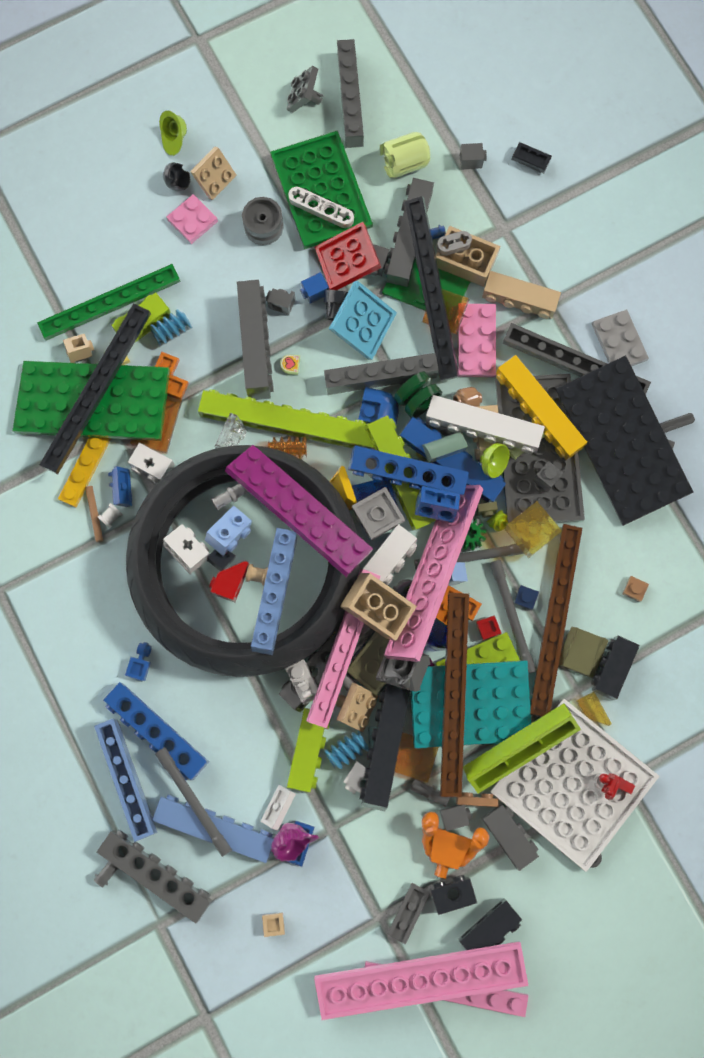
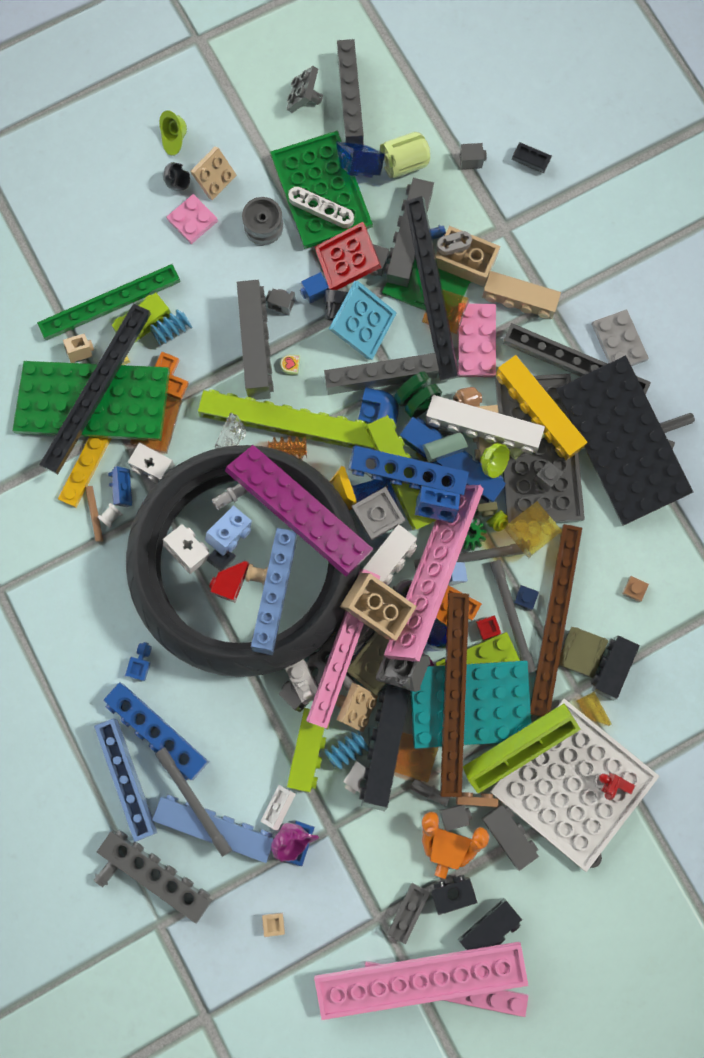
(360, 159): none -> clear blue slope

